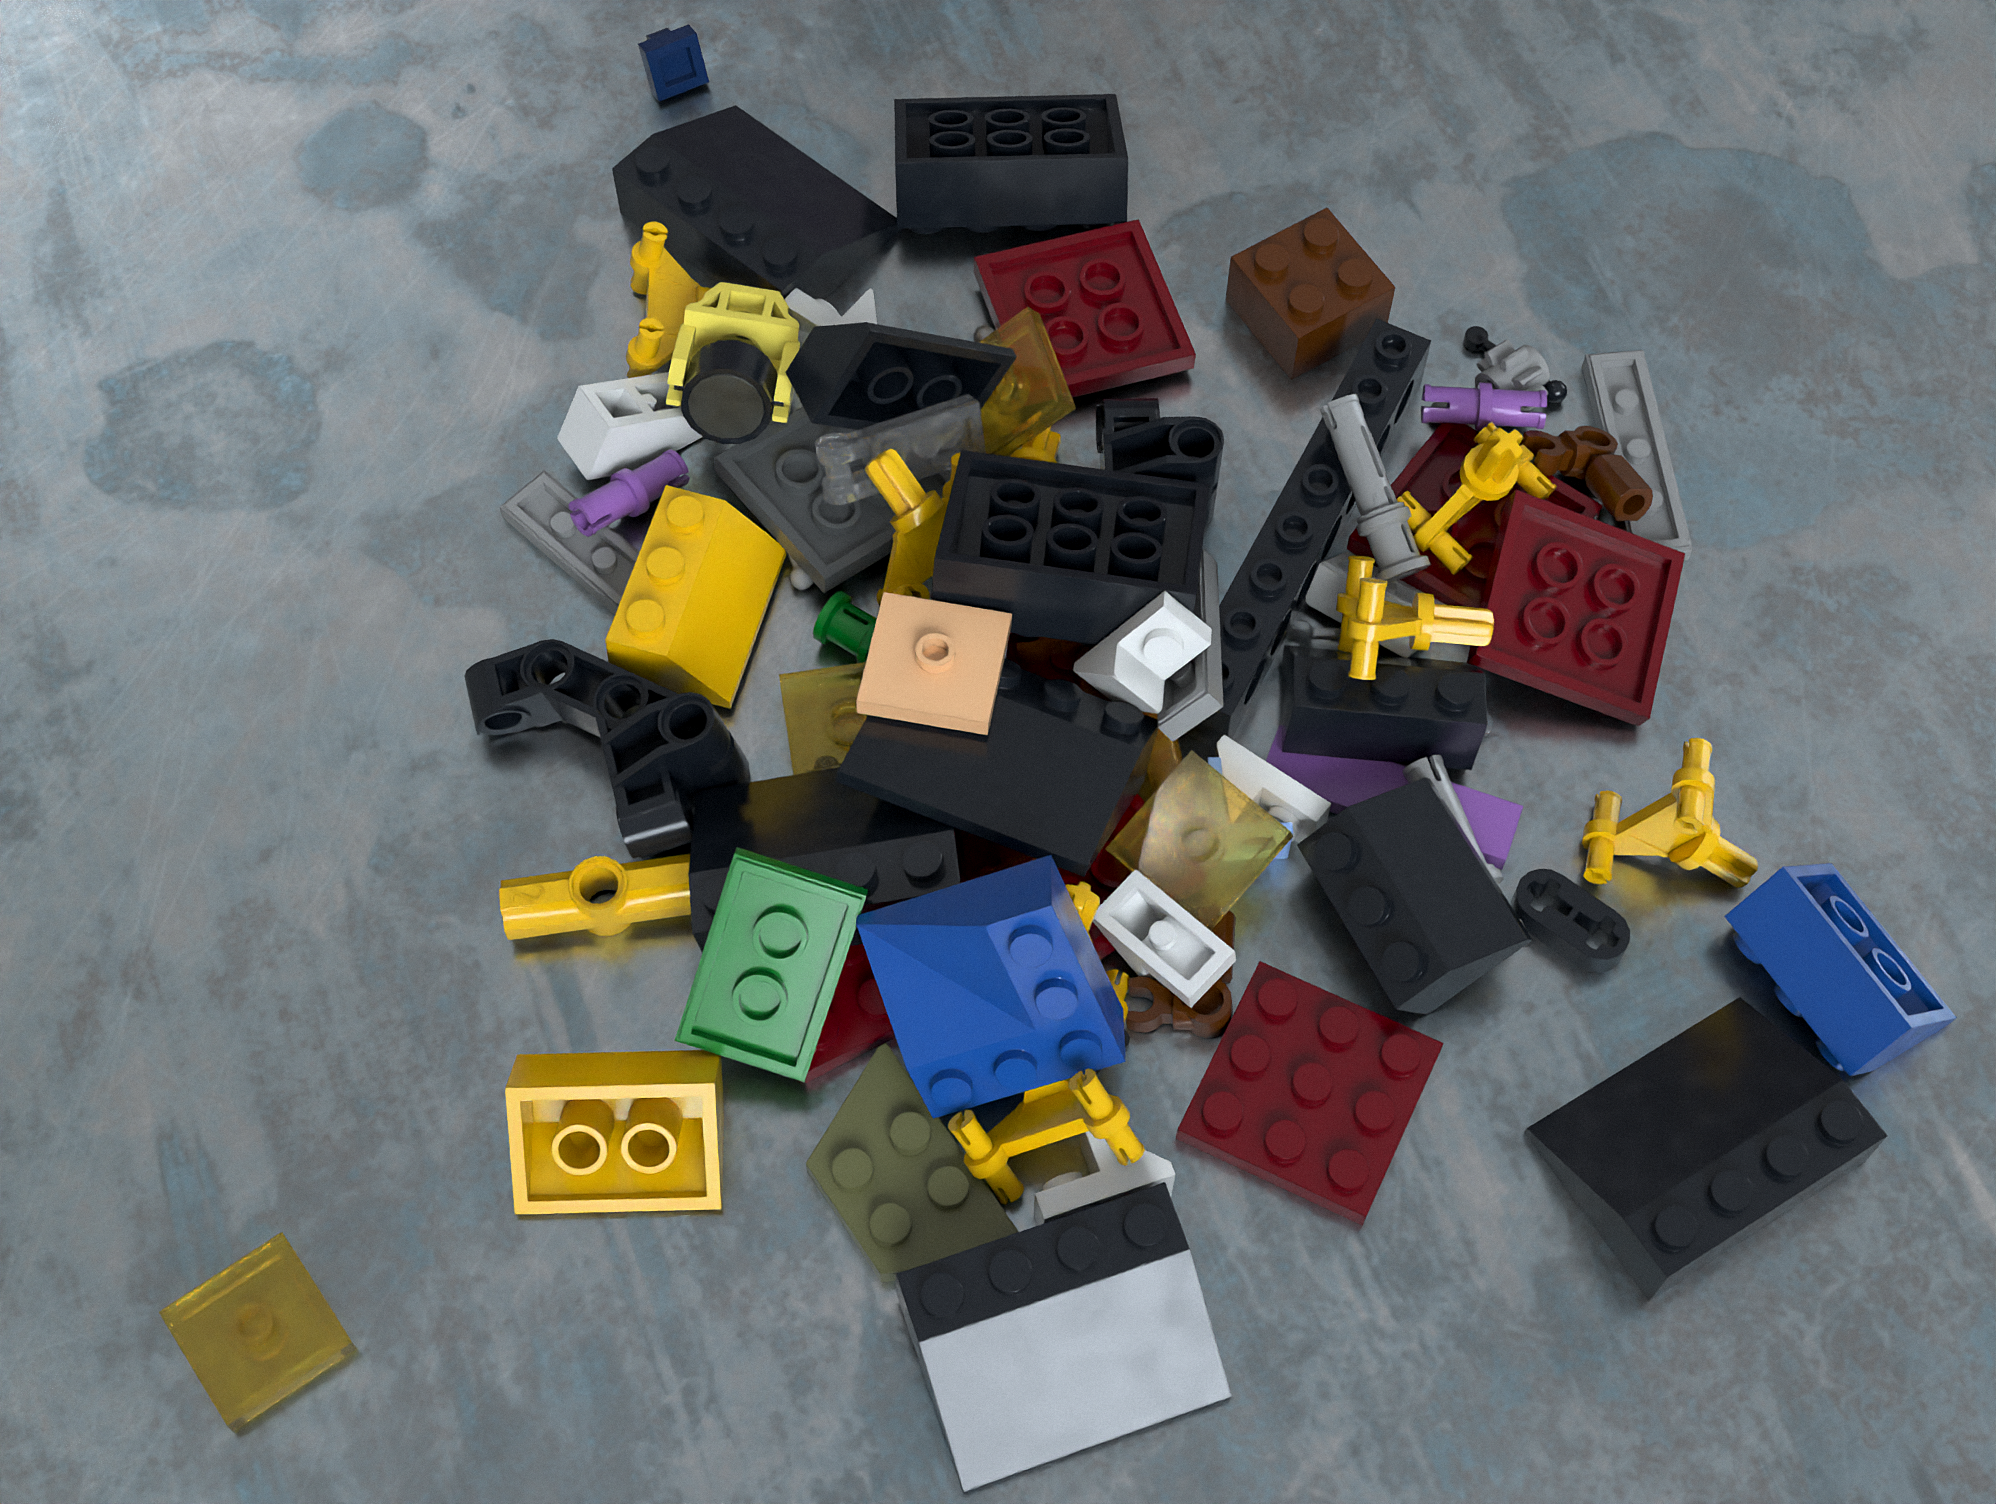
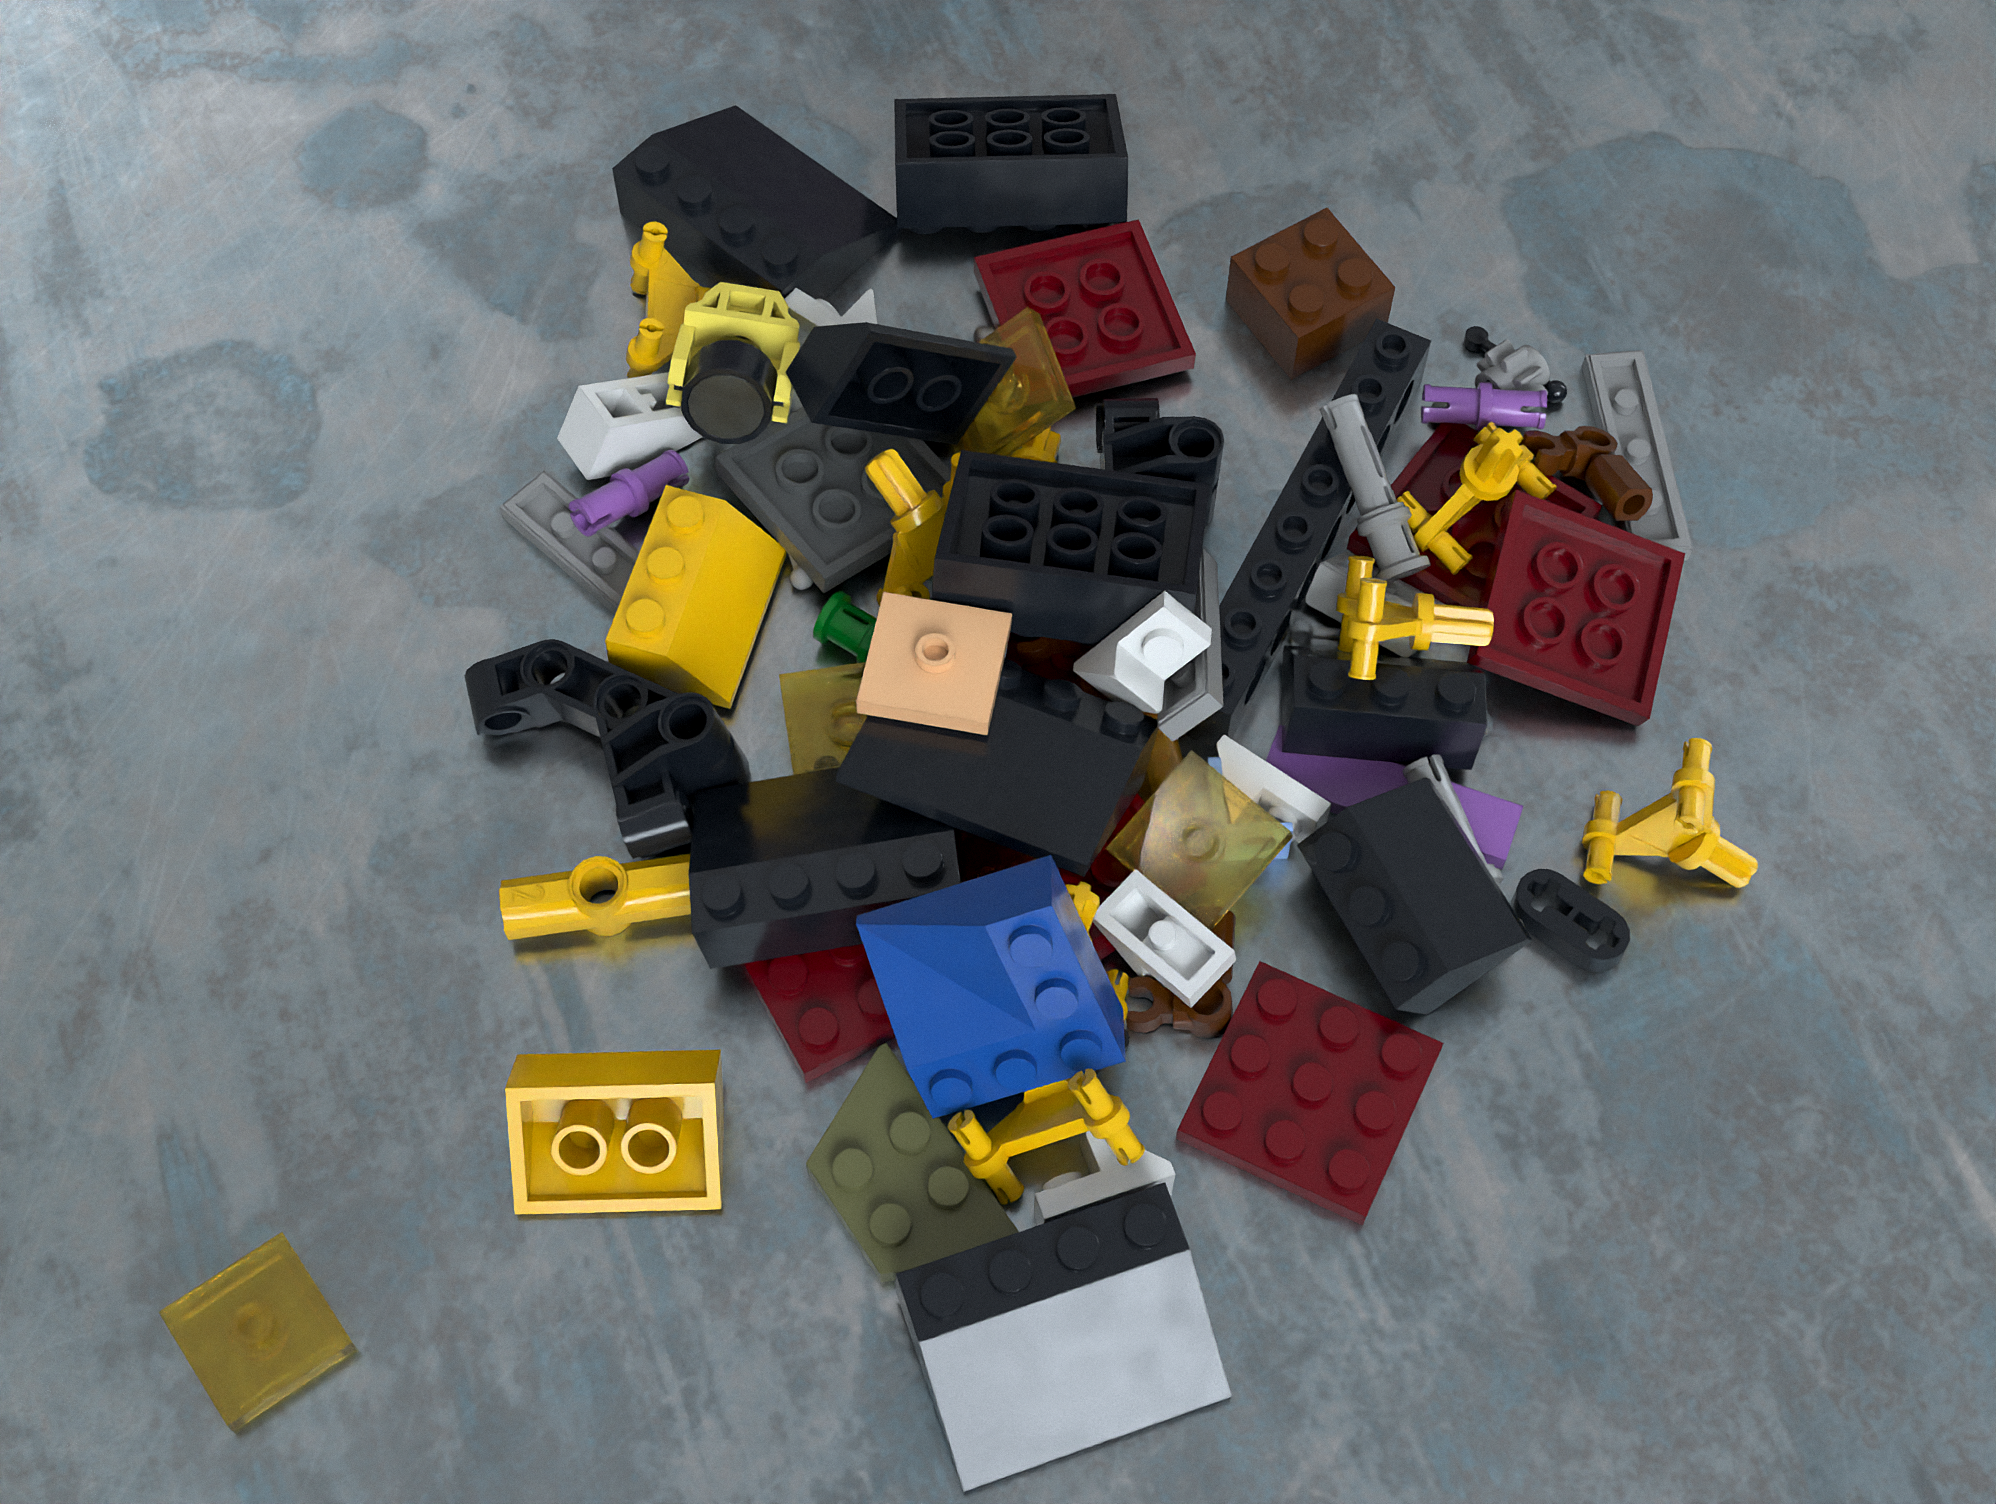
(673, 61): dark blue tile -> none
(770, 964): tile -> none
(921, 439): clear plate -> none
(1704, 1143): black slope -> none
(1837, 967): blue slope -> none

